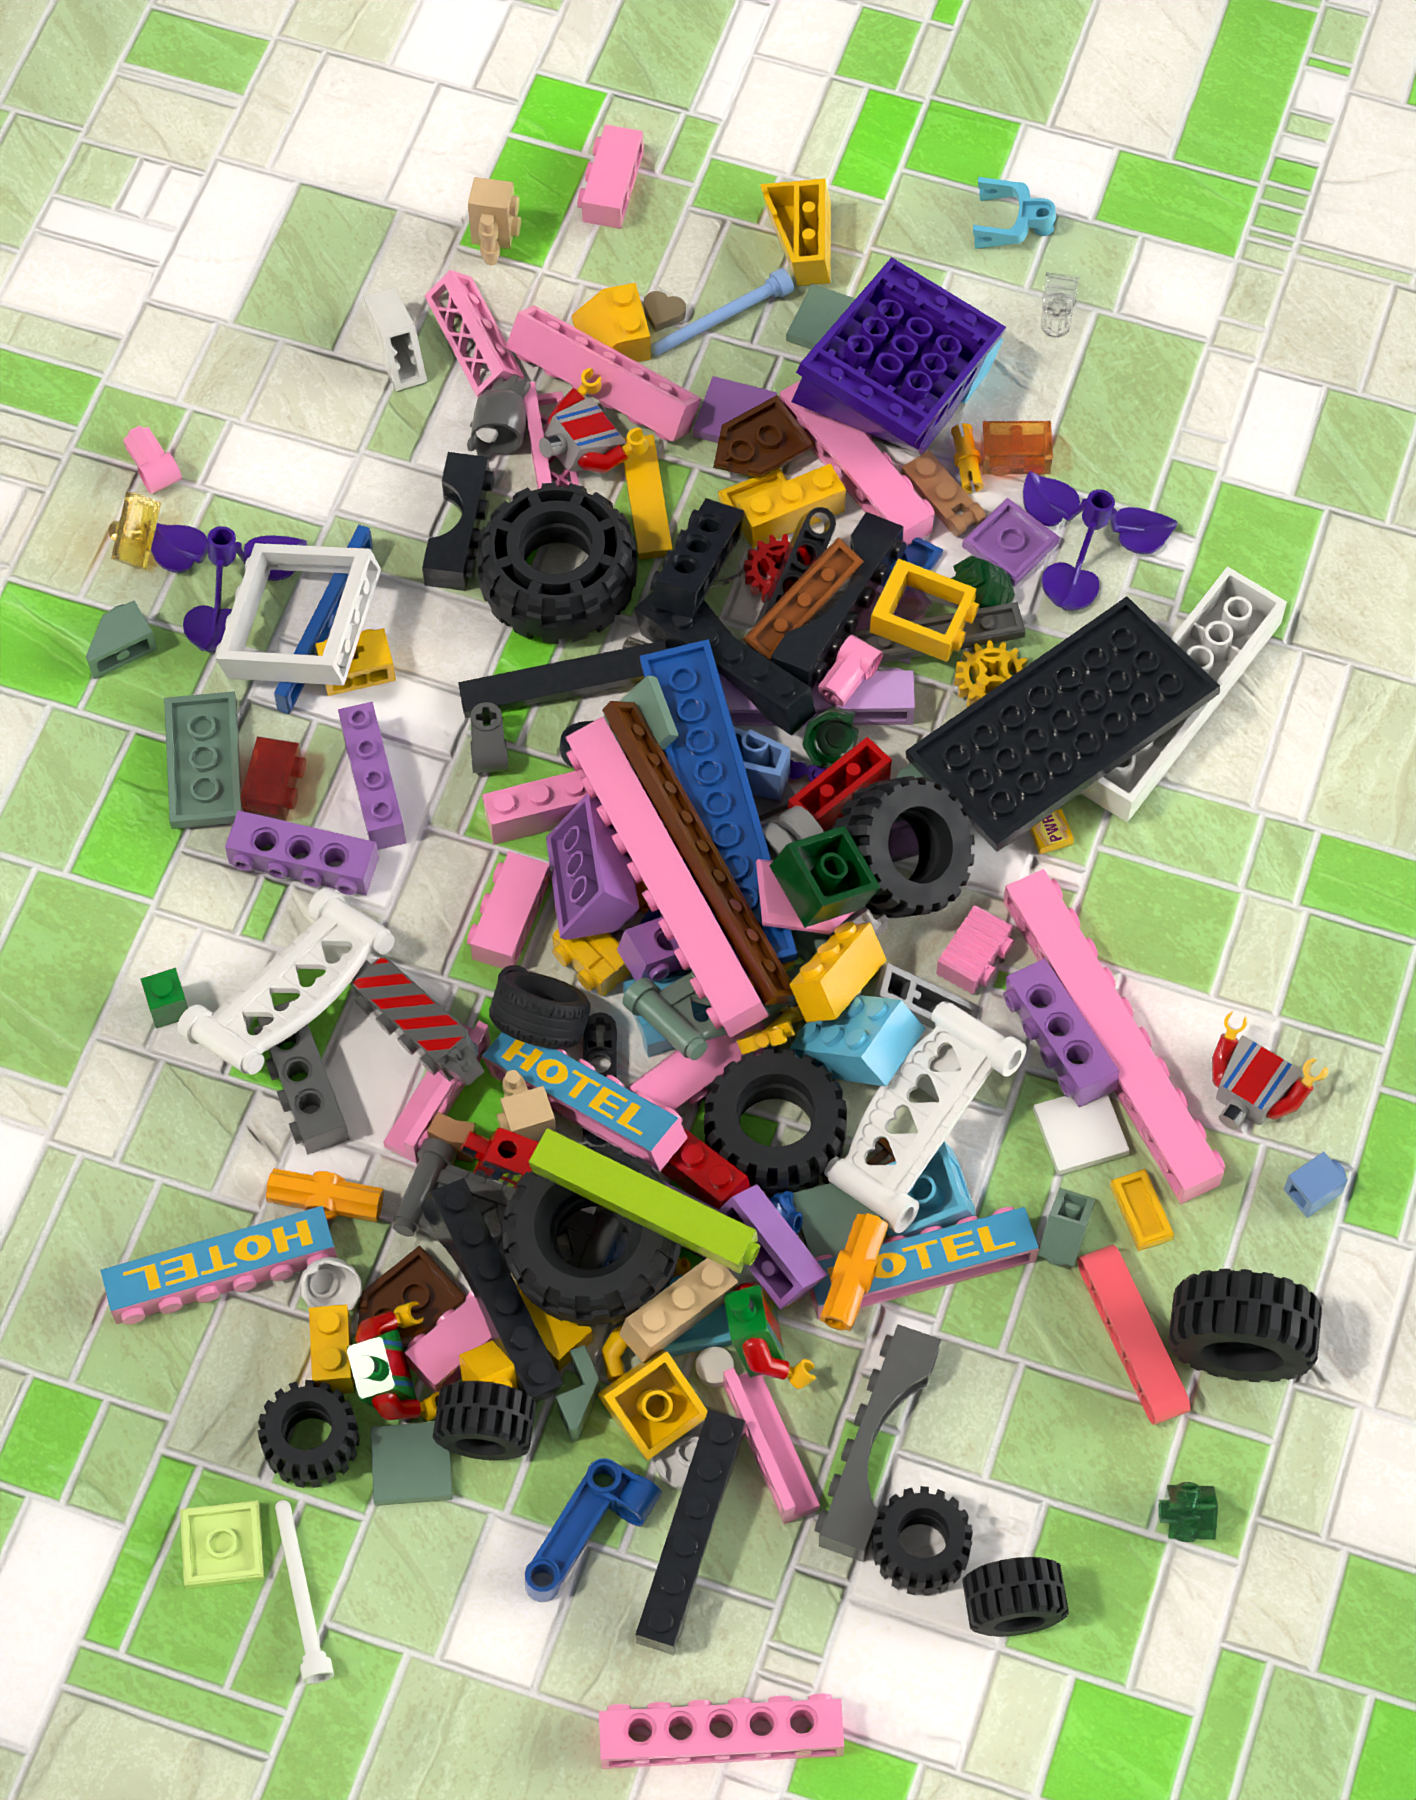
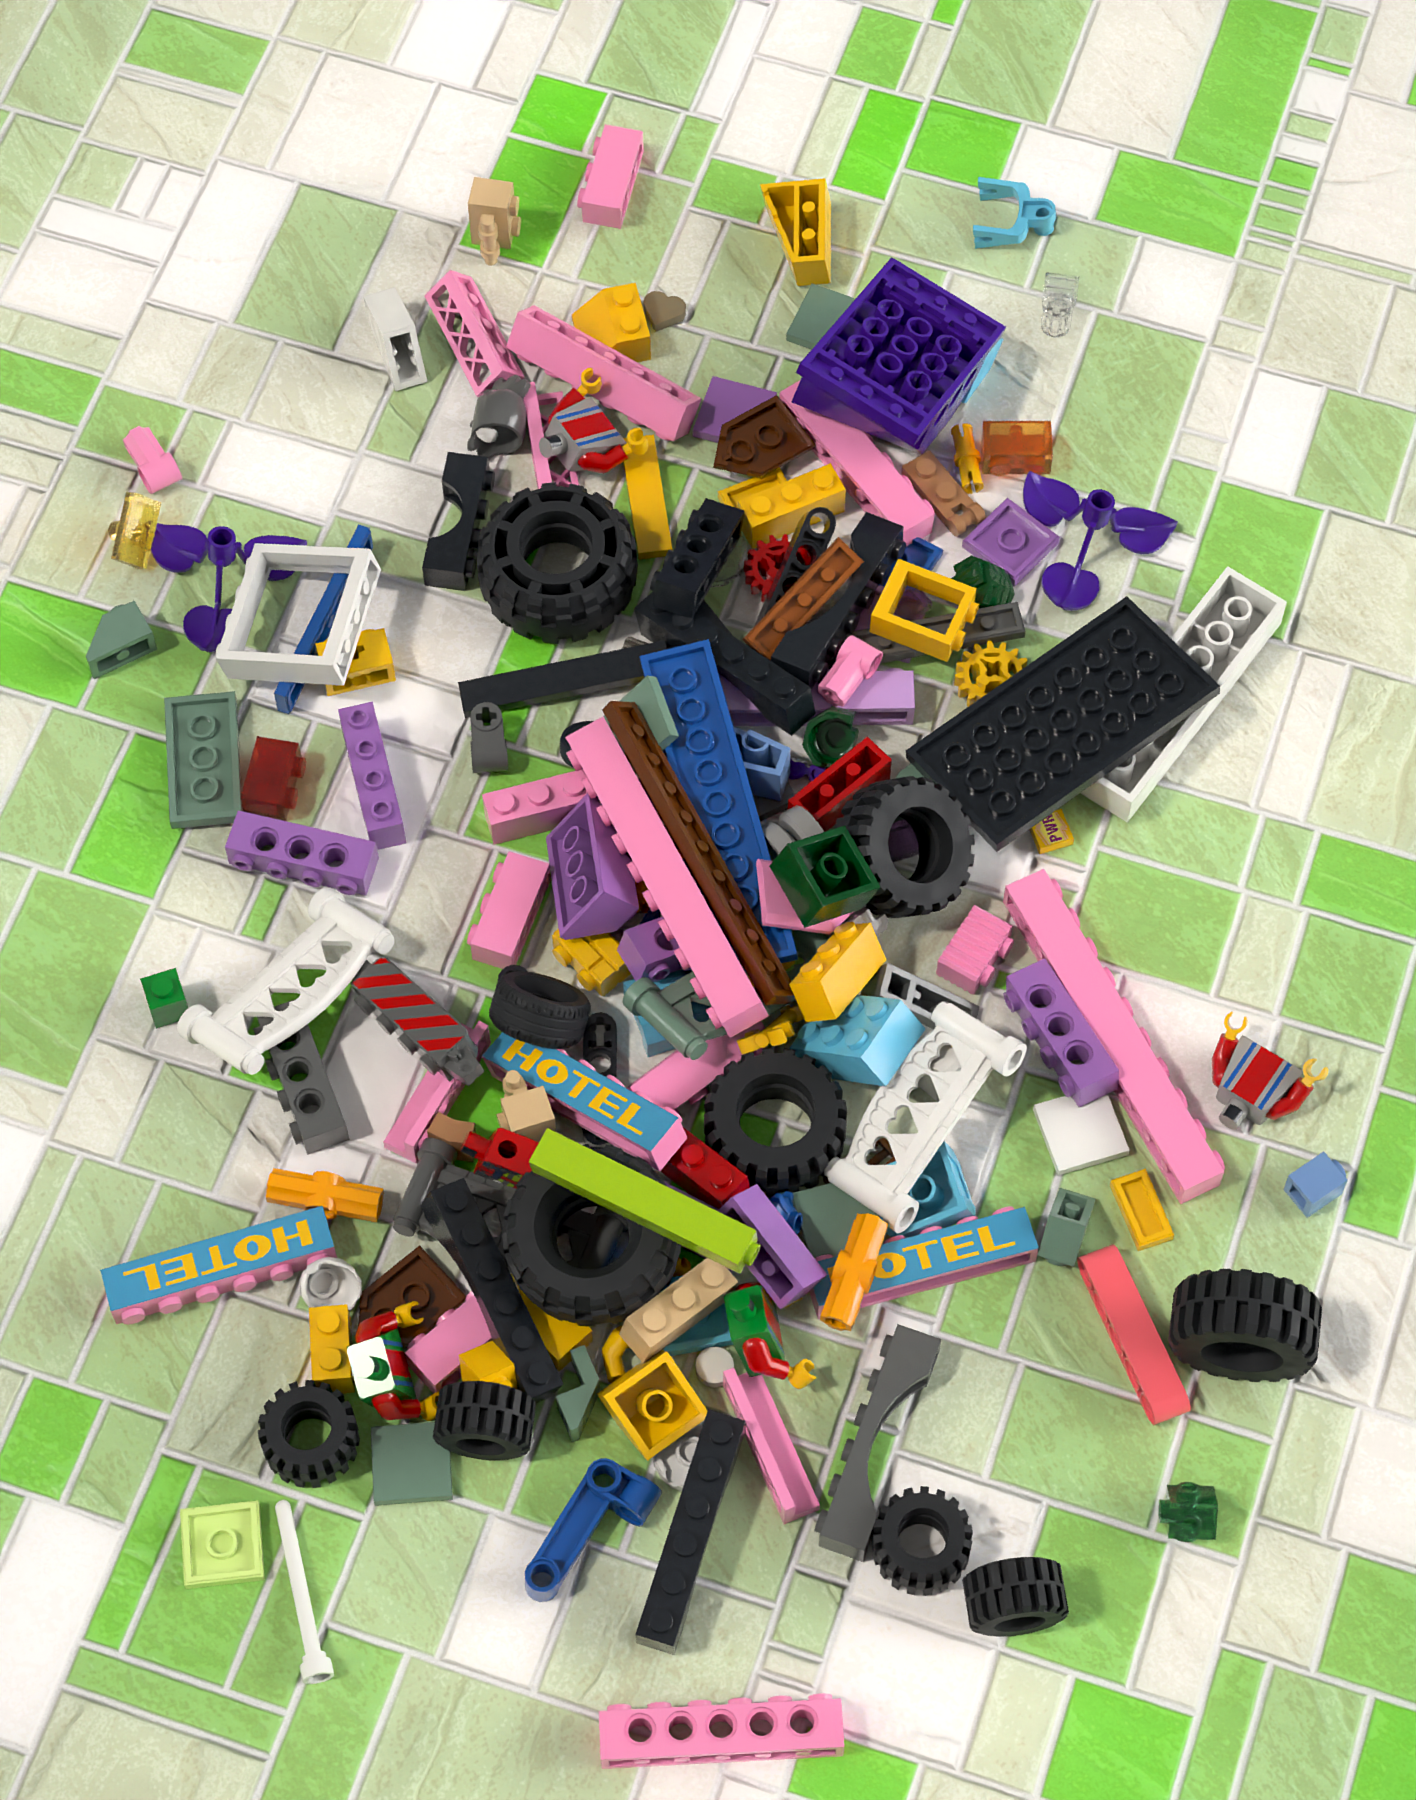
(776, 285): light blue piece -> none

